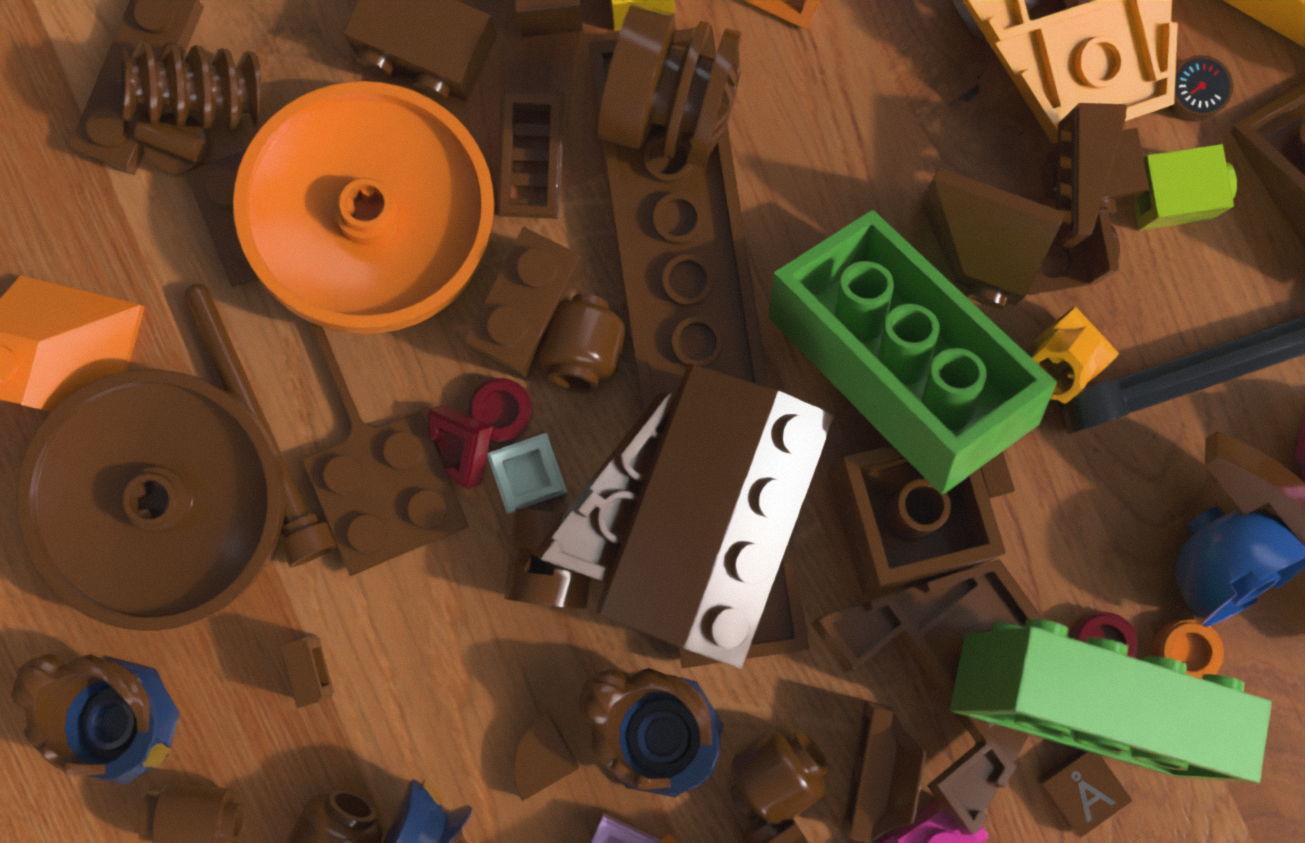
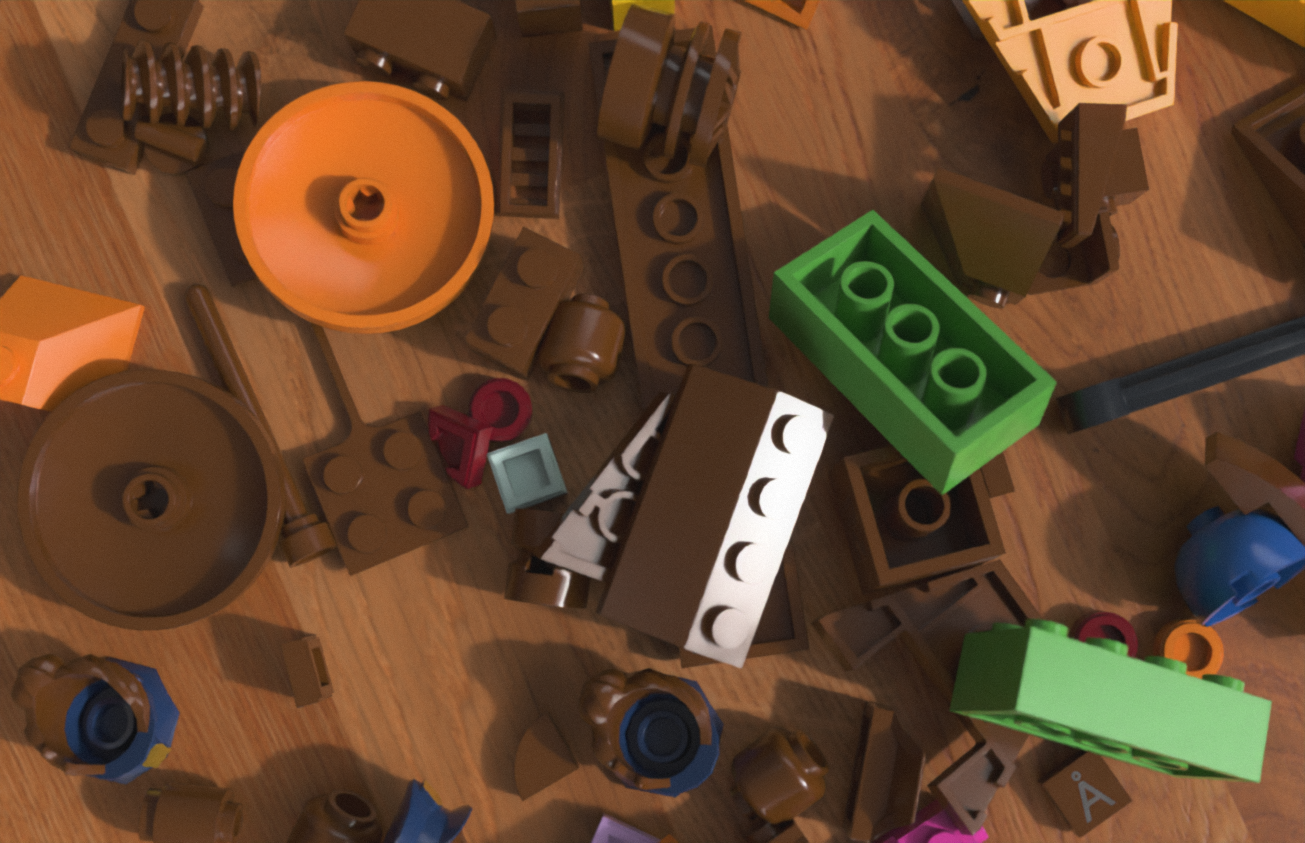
(1072, 353): light orange piece -> none
(1185, 187): lime brick -> none
(1201, 88): black tile -> none

